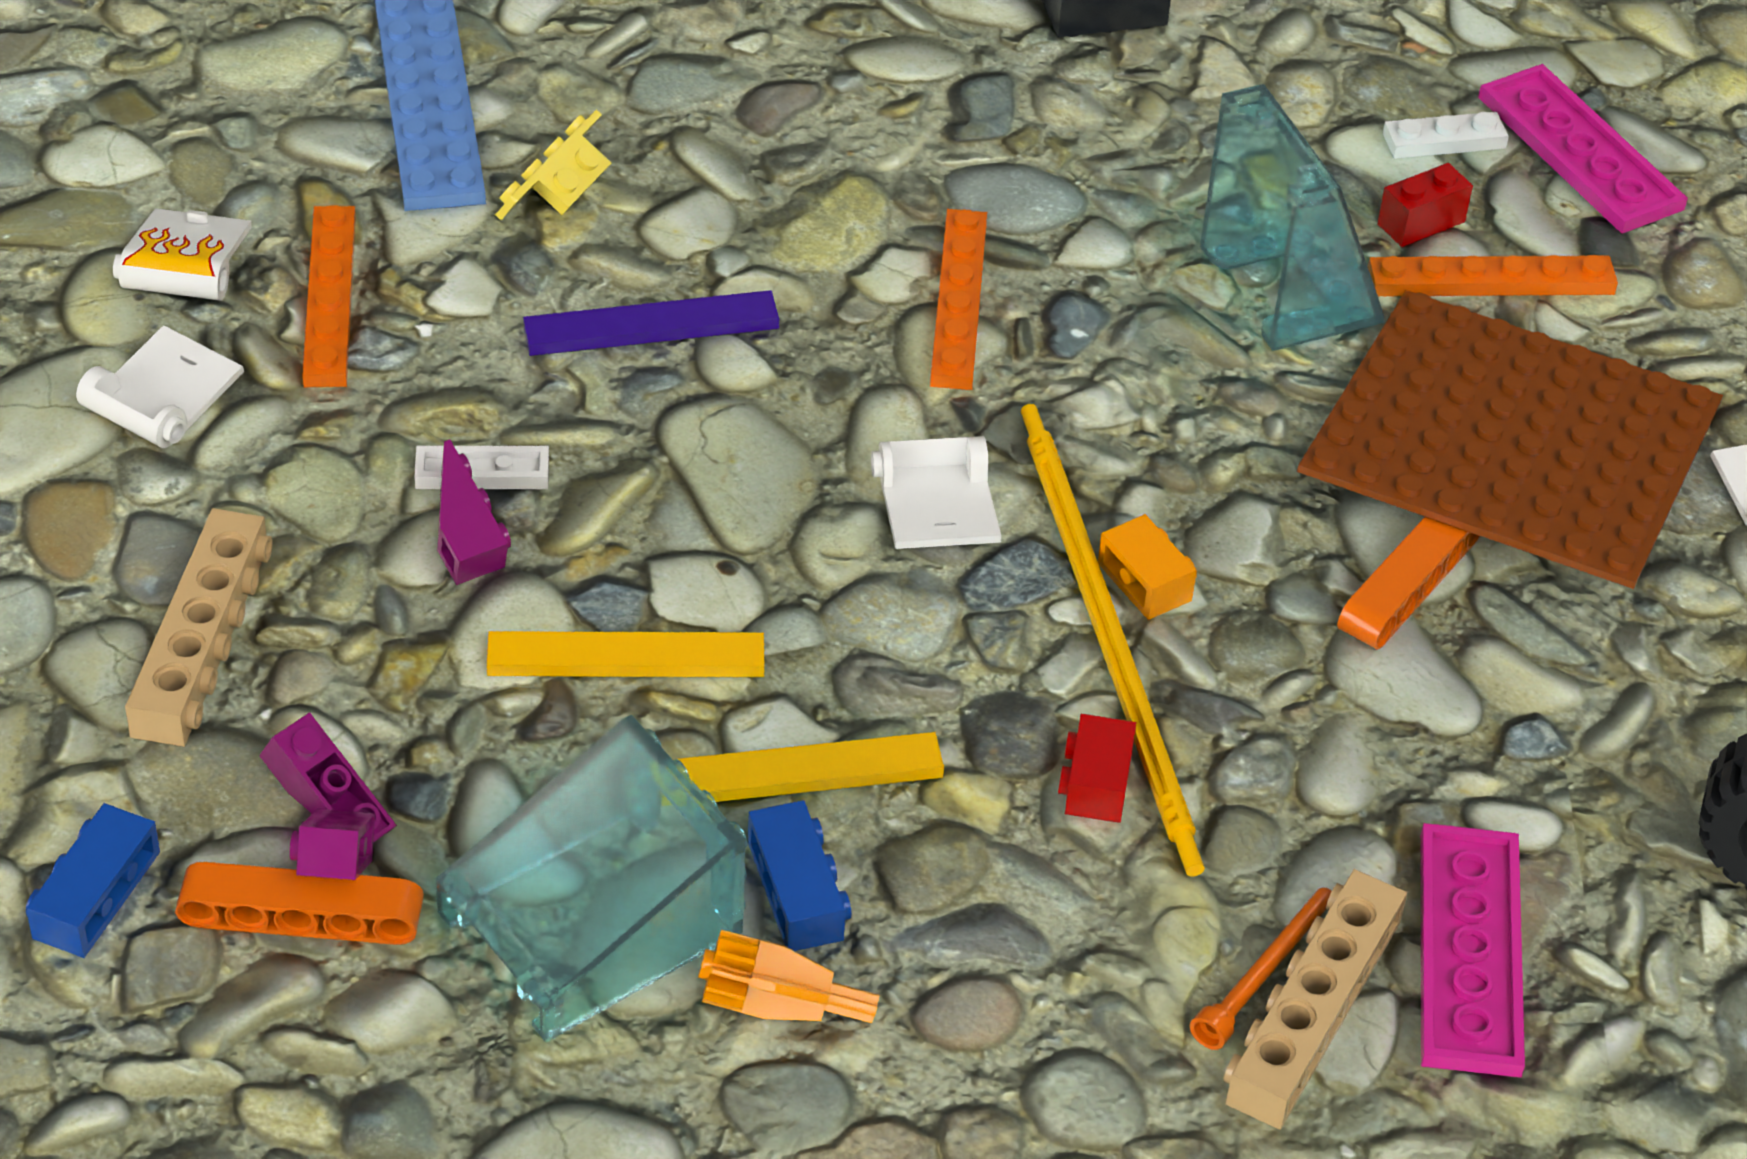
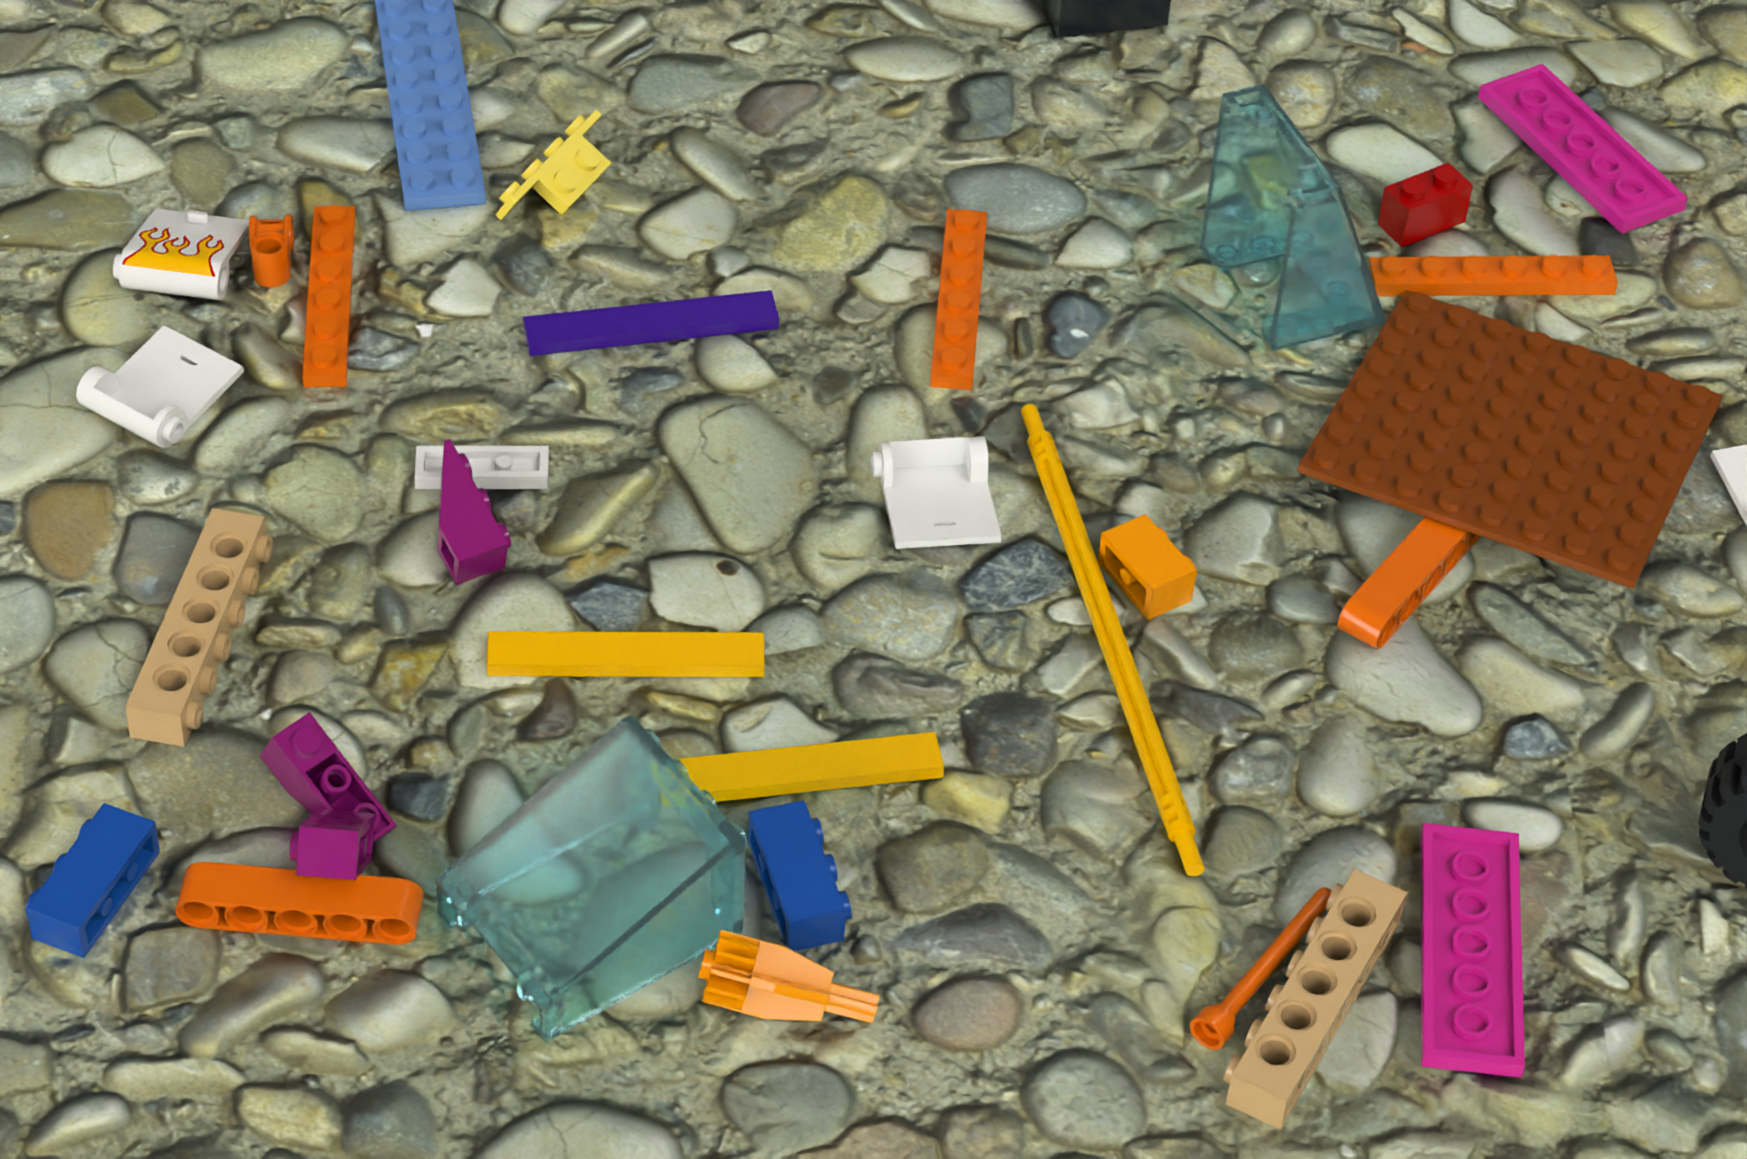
(271, 249): none -> orange piece
(1099, 767): red brick -> none
(1445, 135): white plate -> none

